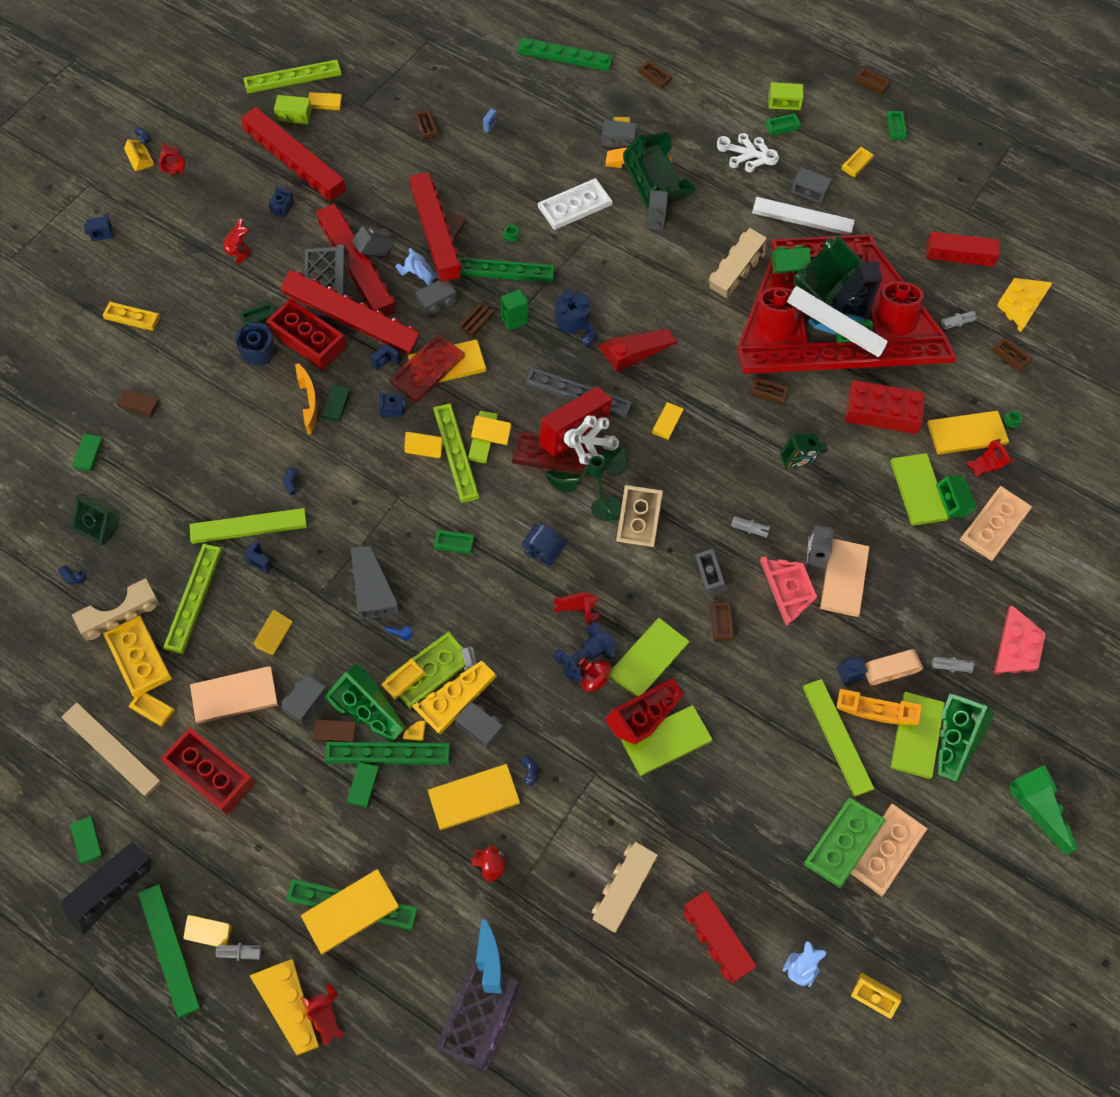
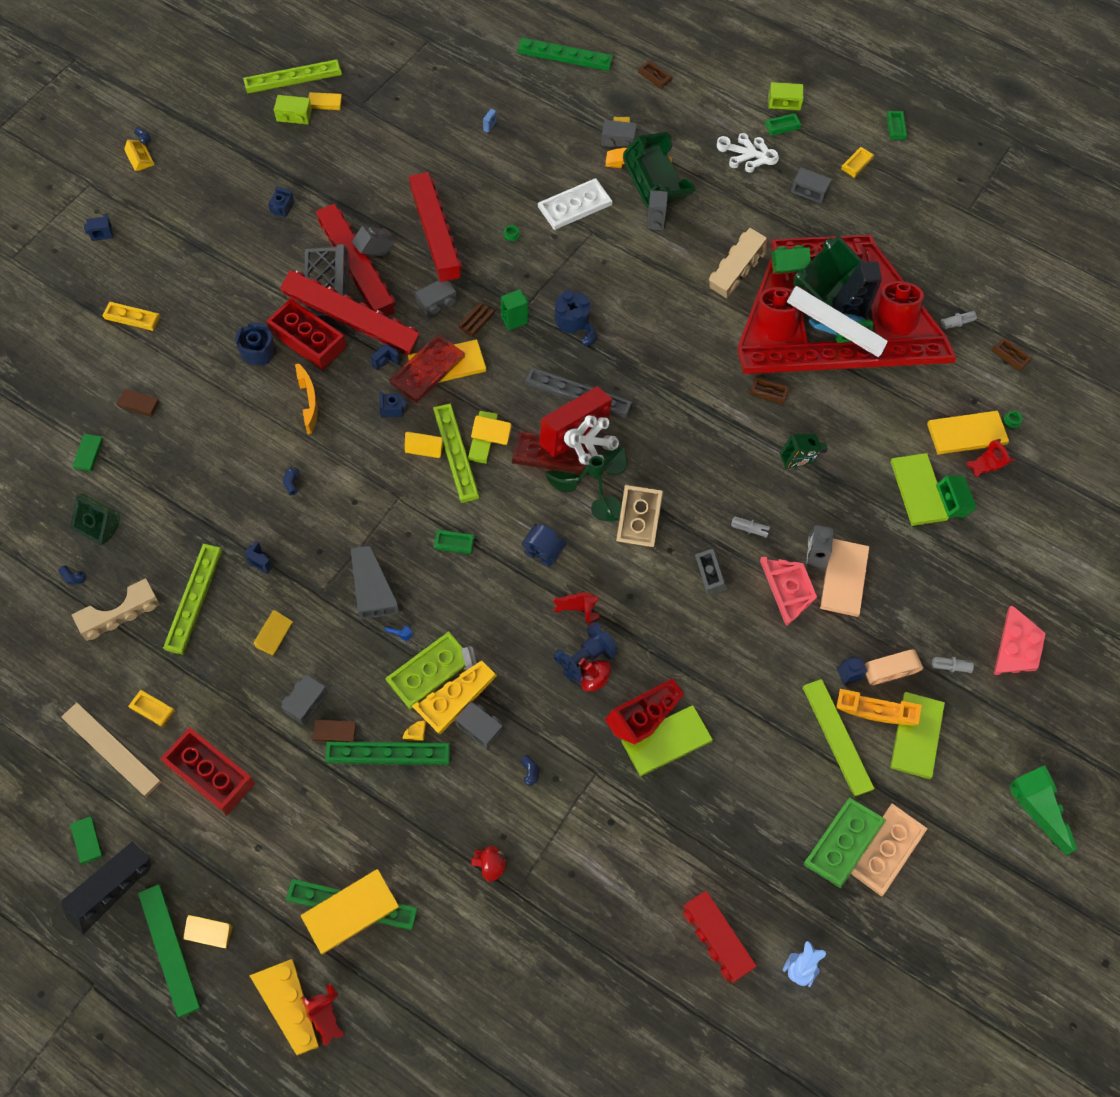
(137, 656): yellow tile -> none
(168, 160): red hair -> none
(233, 695): light nougat tile -> none
(234, 239): red hair -> none
(239, 952): light grey axle -> none
(248, 525): lime tile -> none
(257, 314): dark green tile -> none
(293, 154): red brick -> none
(335, 403): dark green tile -> none
(362, 699): green wedge -> none
(363, 785): green tile -> none
(403, 679): yellow tile -> none
(417, 265): light blue hair -> none
(429, 134): reddish brown tile -> none
(456, 224): reddish brown tile -> none
(473, 797): yellow tile -> none
(489, 960): dark azure slope -> none
(494, 1028): clear purple fence -> none
(507, 270): green tile -> none
(624, 887): tan wedge -> none
(633, 348): red wedge -> none
(648, 658): lime tile -> none
(667, 421): yellow tile -> none
(722, 621): reddish brown tile -> none
(803, 216): white tile -> none
(872, 80): reddish brown tile -> none
(876, 995): yellow slope -> none
(885, 407): red brick -> none
(961, 733): green wedge -> none
(962, 249): red brick -> none
(996, 523): light nougat tile -> none
(1022, 300): yellow wing -> none

